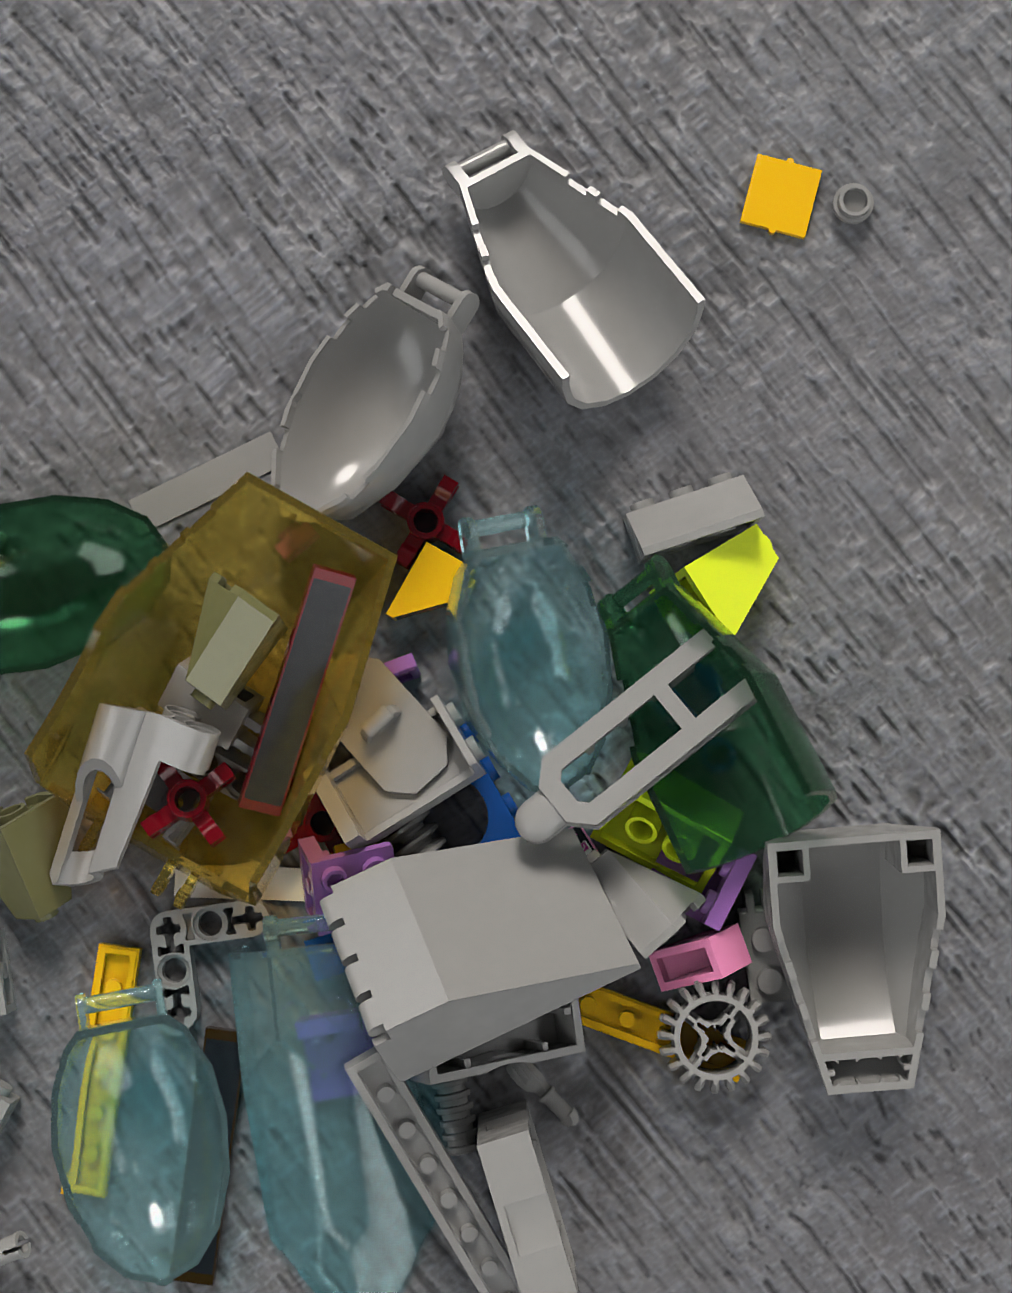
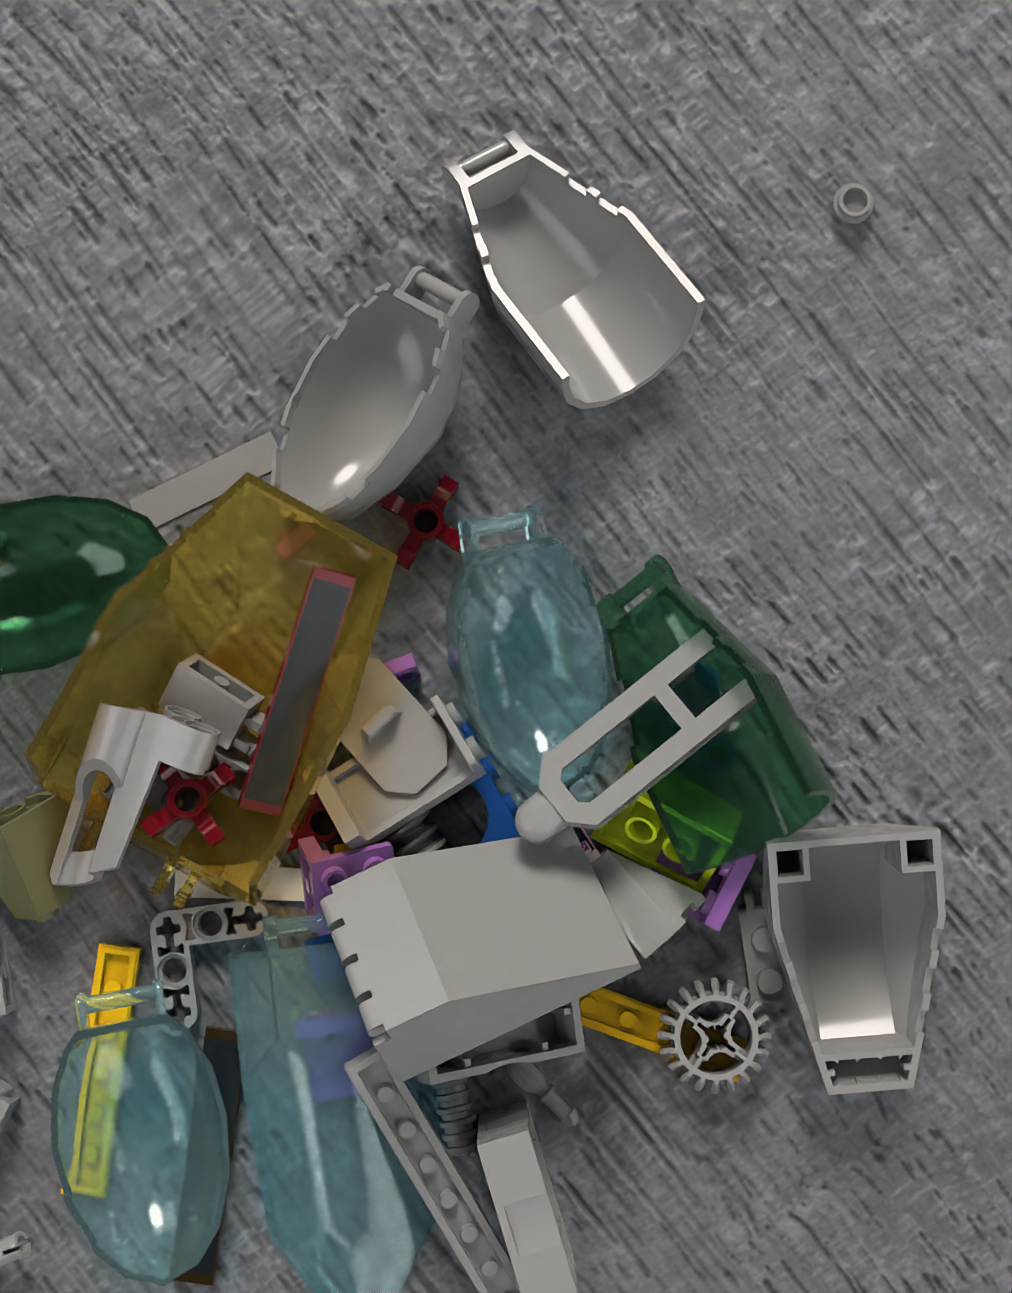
(230, 642): olive slope -> none
(426, 584): yellow slope -> none
(692, 517): light grey slope -> none
(700, 958): bright pink slope -> none
(731, 576): neon yellow slope -> none
(780, 196): yellow piece -> none

